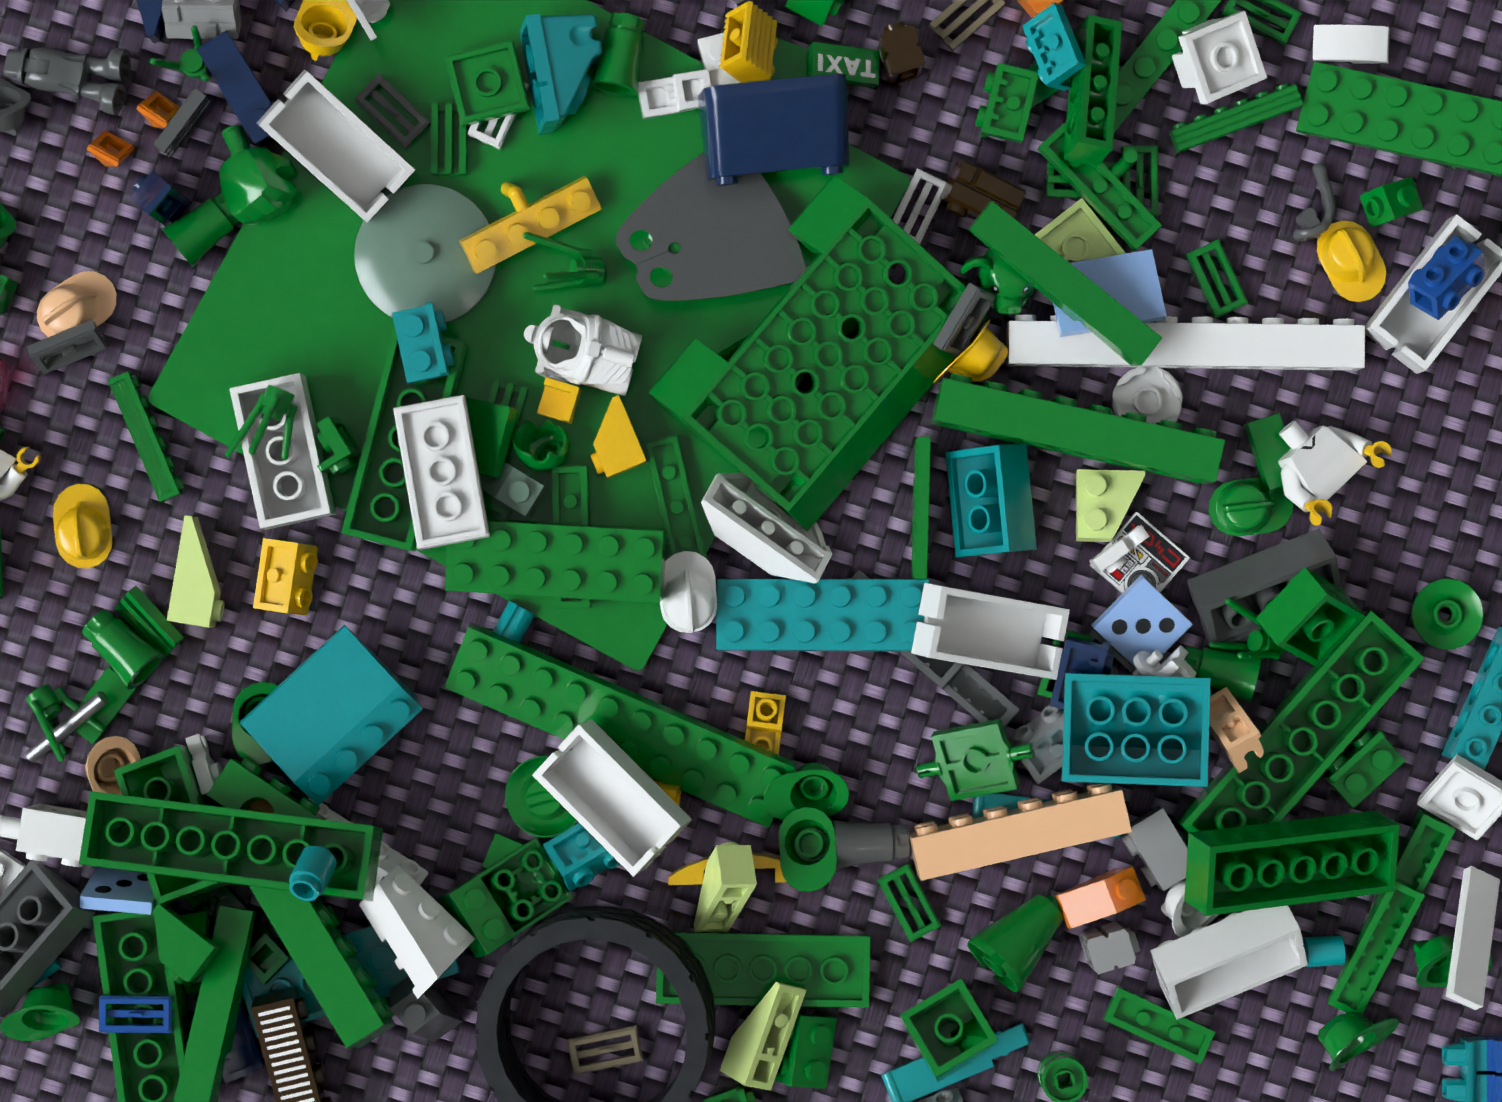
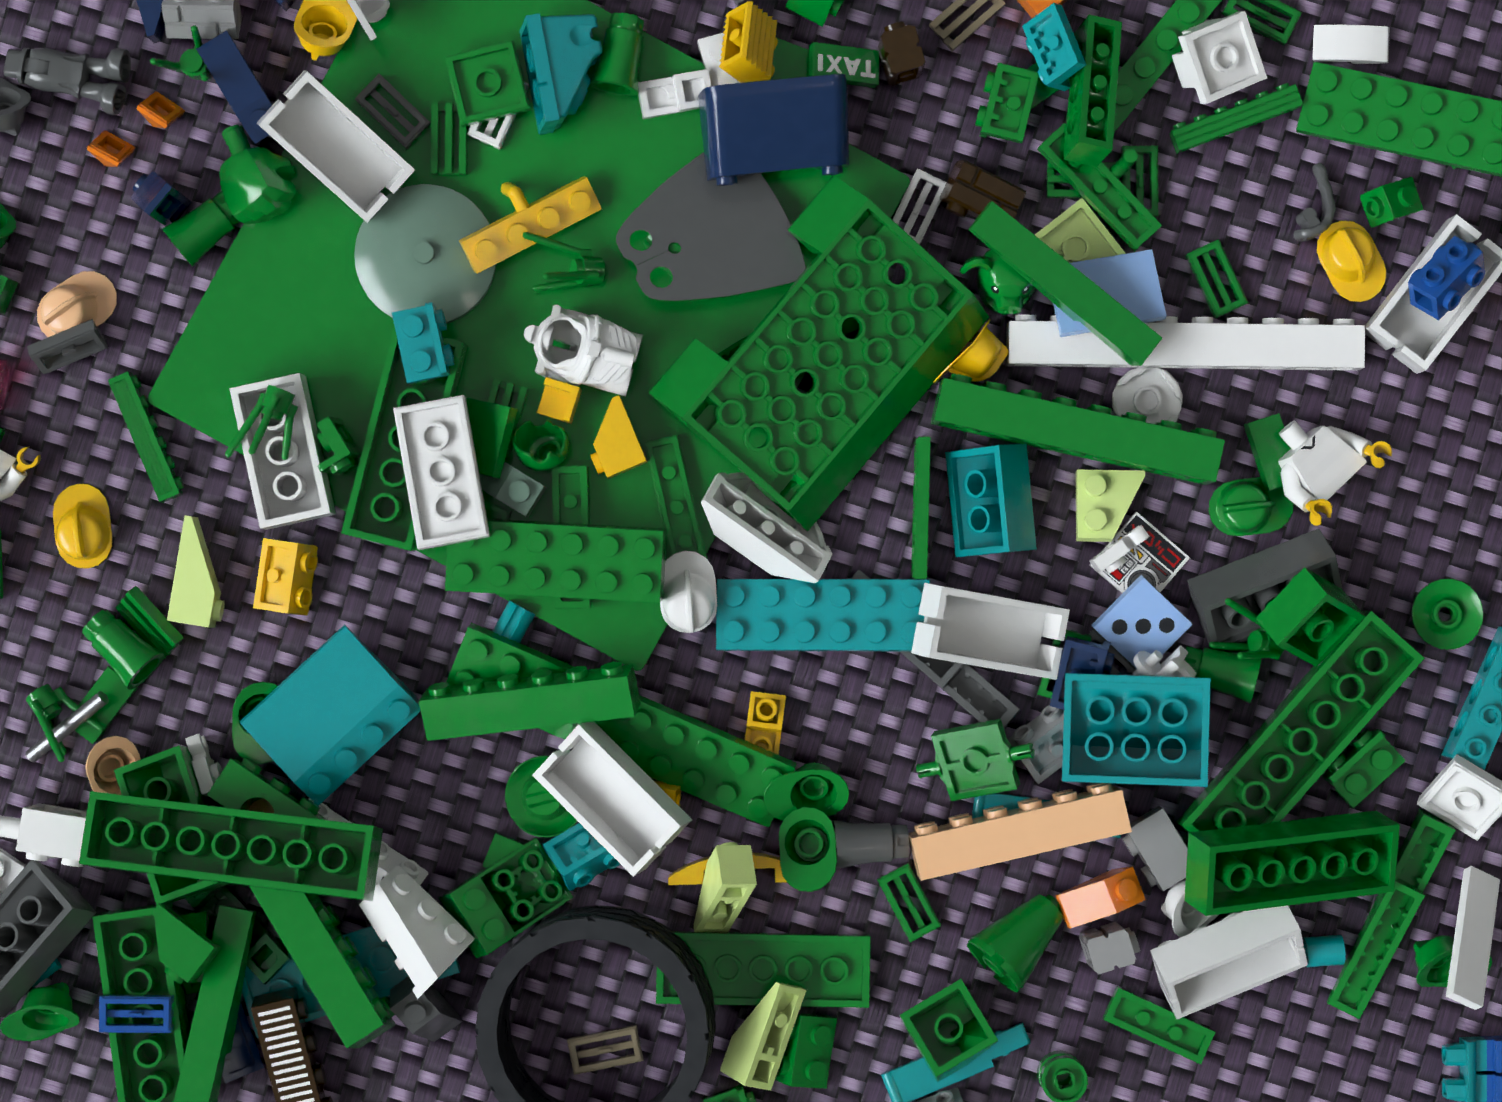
(118, 892): light blue tile -> none
(182, 123): dark grey tile -> none
(312, 873): teal brick -> none
(530, 701): none -> green brick
(964, 319): dark grey tile -> none
(1233, 729): light nougat hinge -> none
(1352, 1035): green piece -> none

